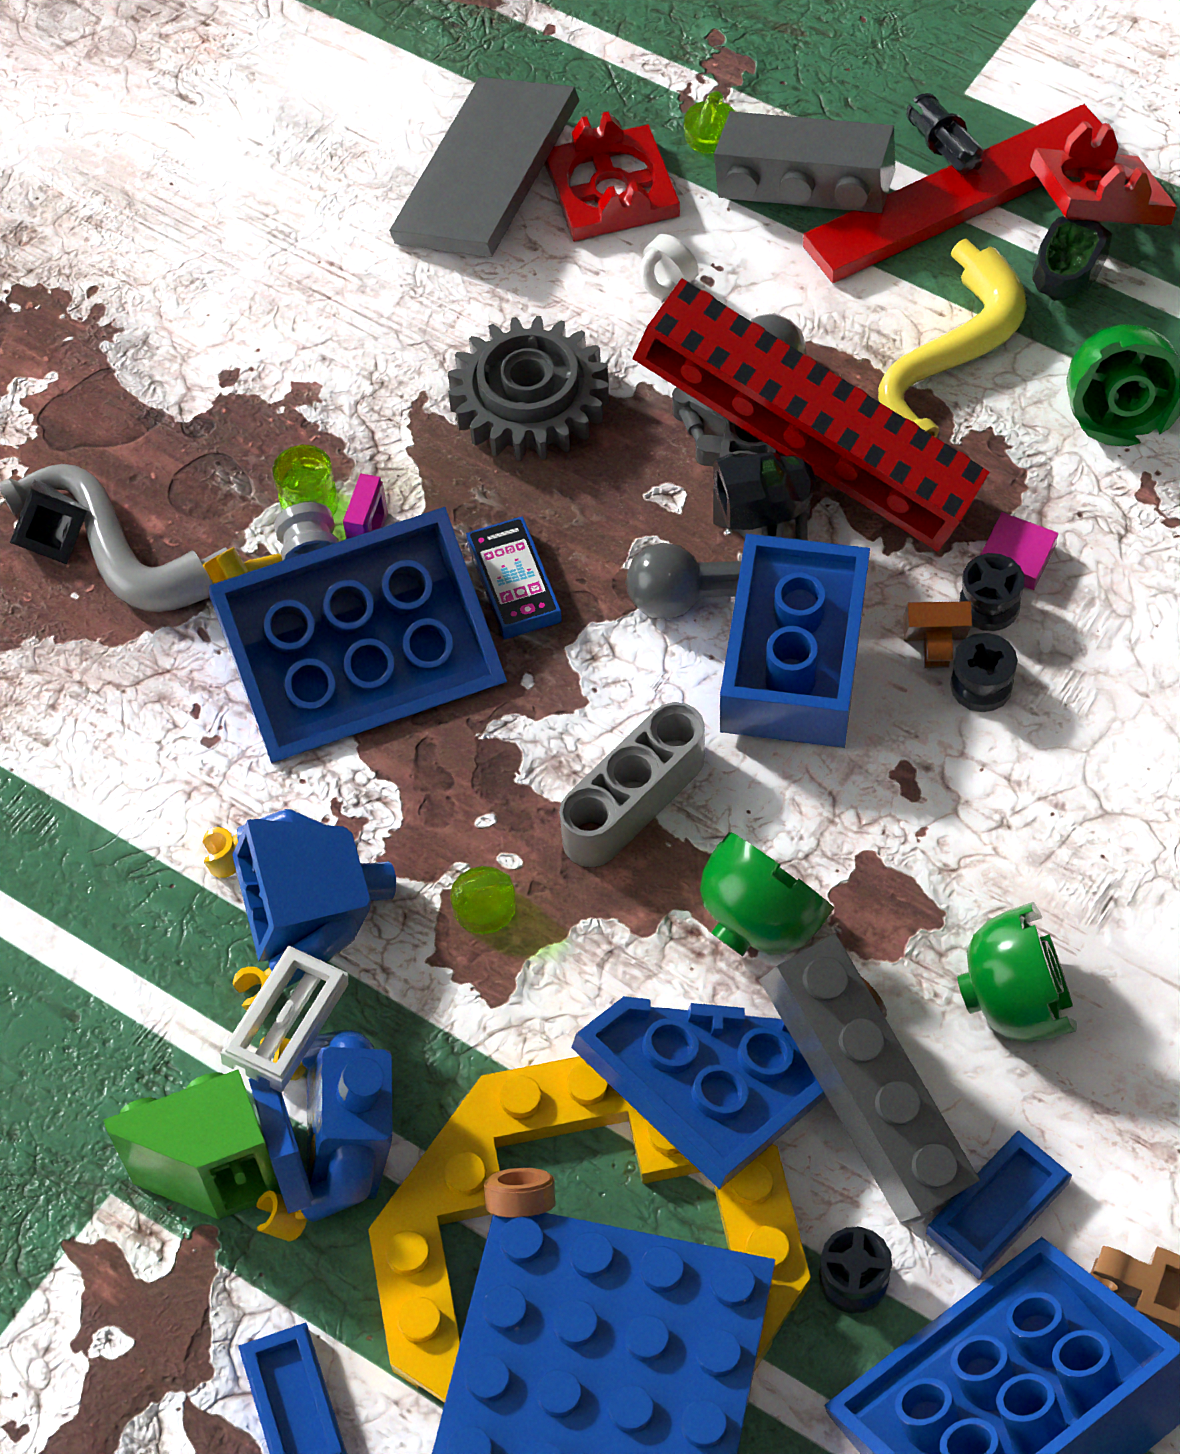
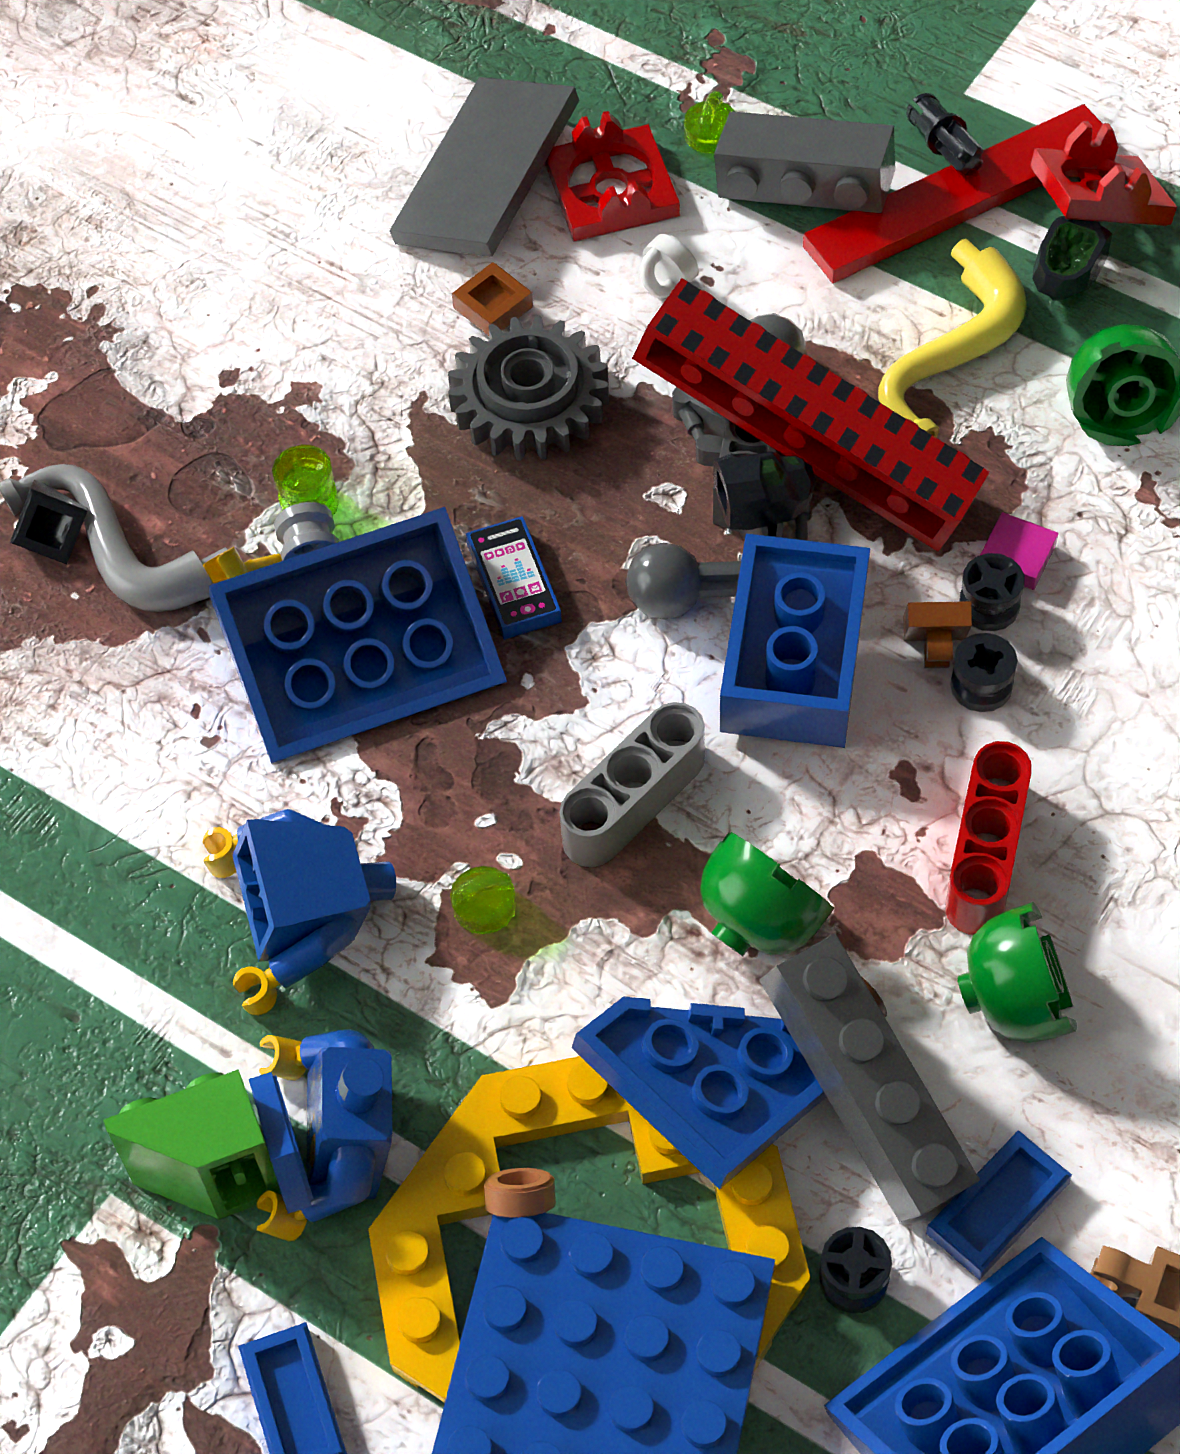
(260, 1063): white tile -> none
(366, 508): dark pink tile -> none
(492, 298): none -> dark orange plate
(992, 811): none -> red beam

